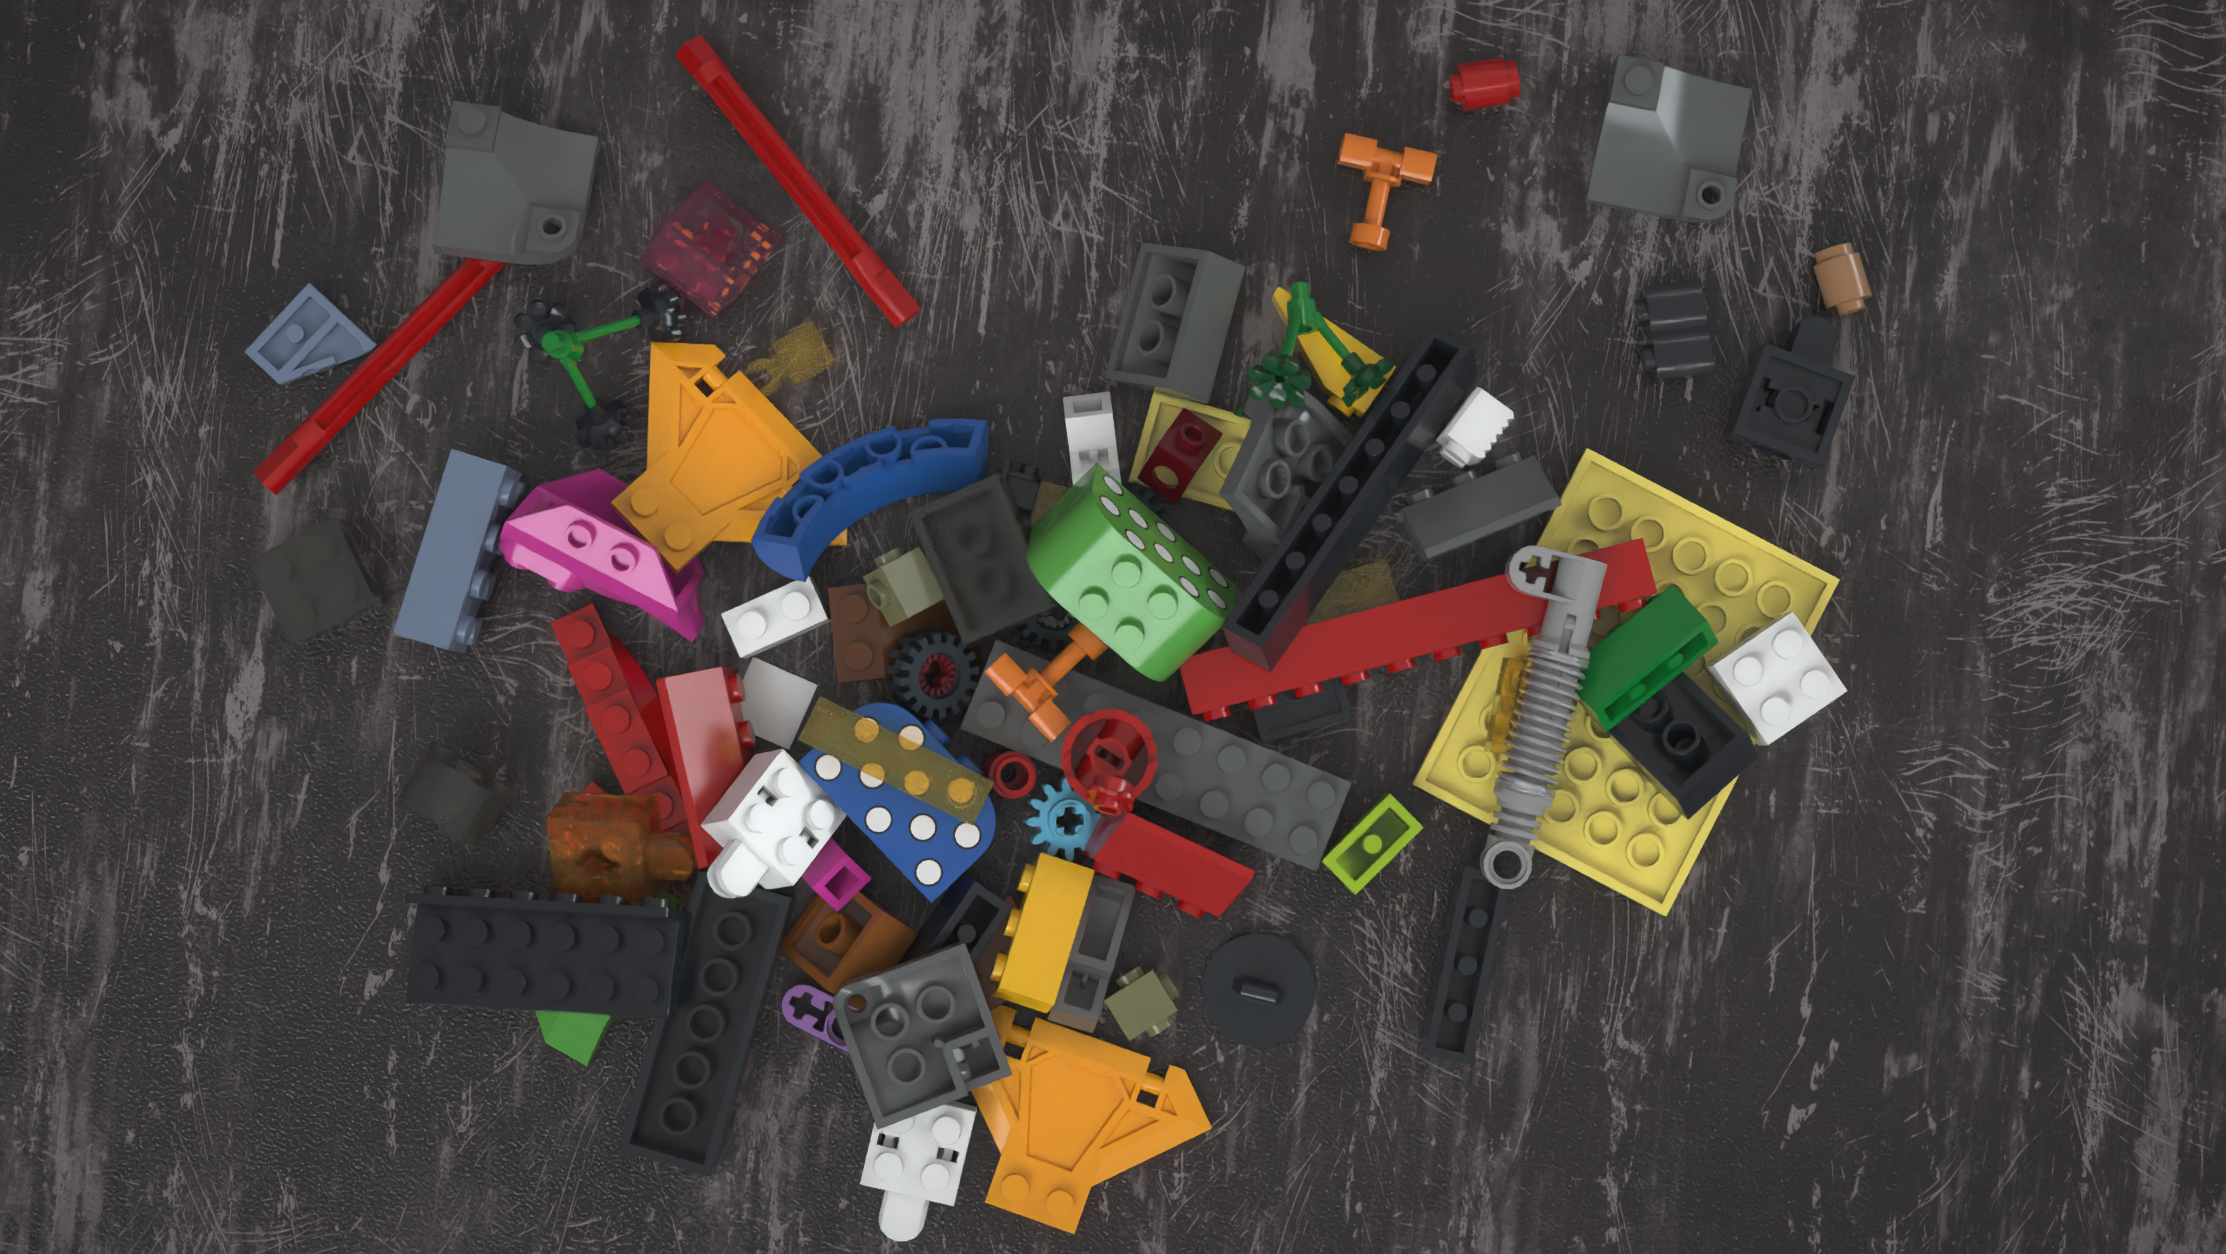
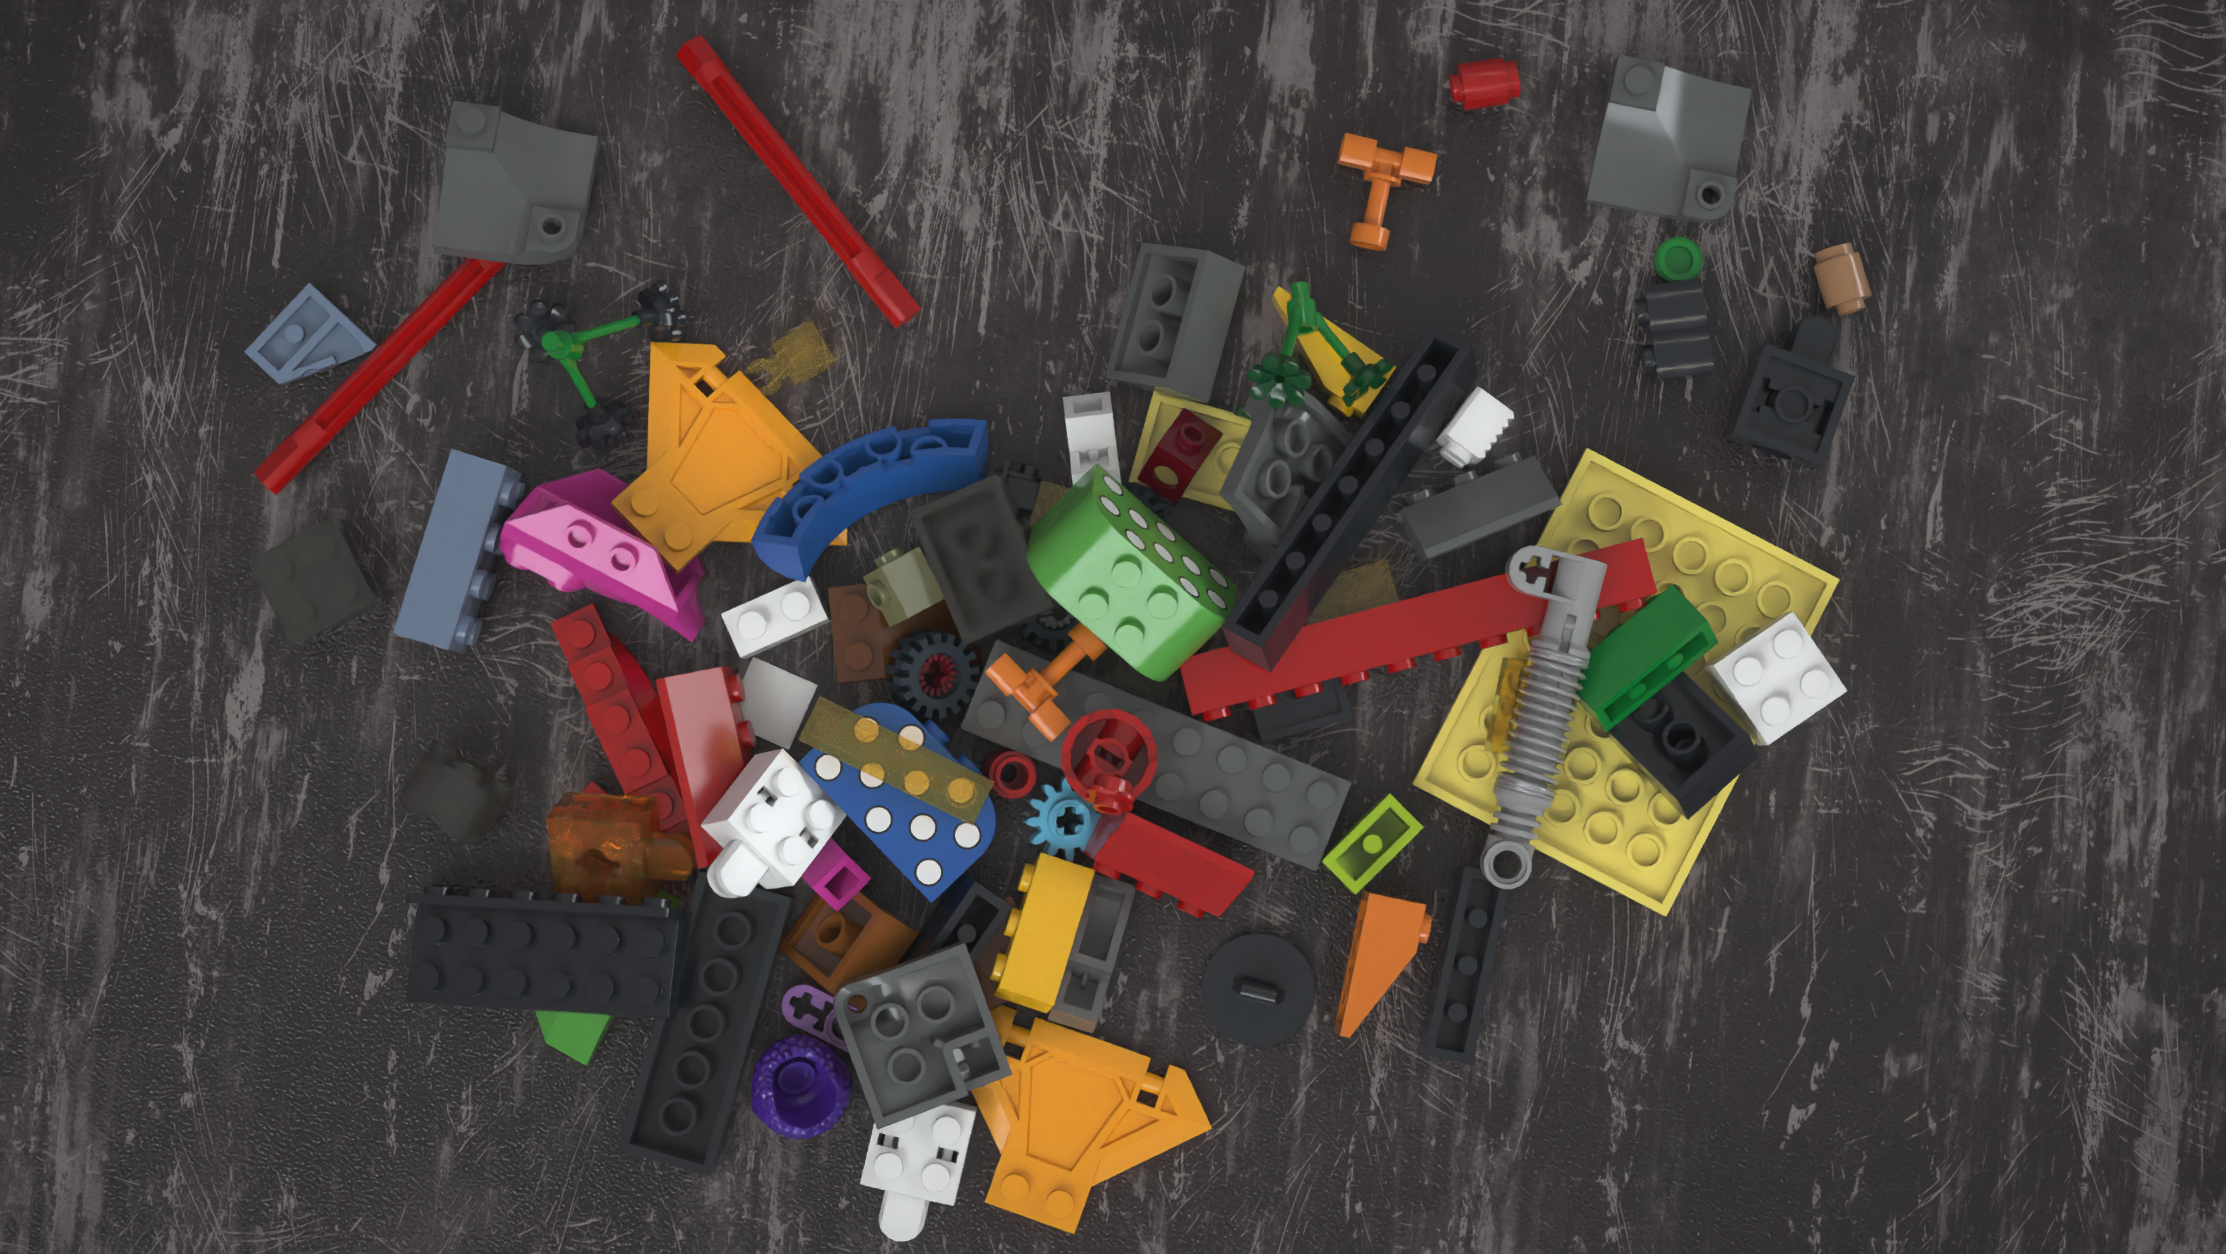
(709, 248): clear pink slope -> none
(800, 1087): none -> dark purple hair
(1143, 1002): olive brick -> none
(1380, 949): none -> orange slope
(1677, 260): none -> green tile

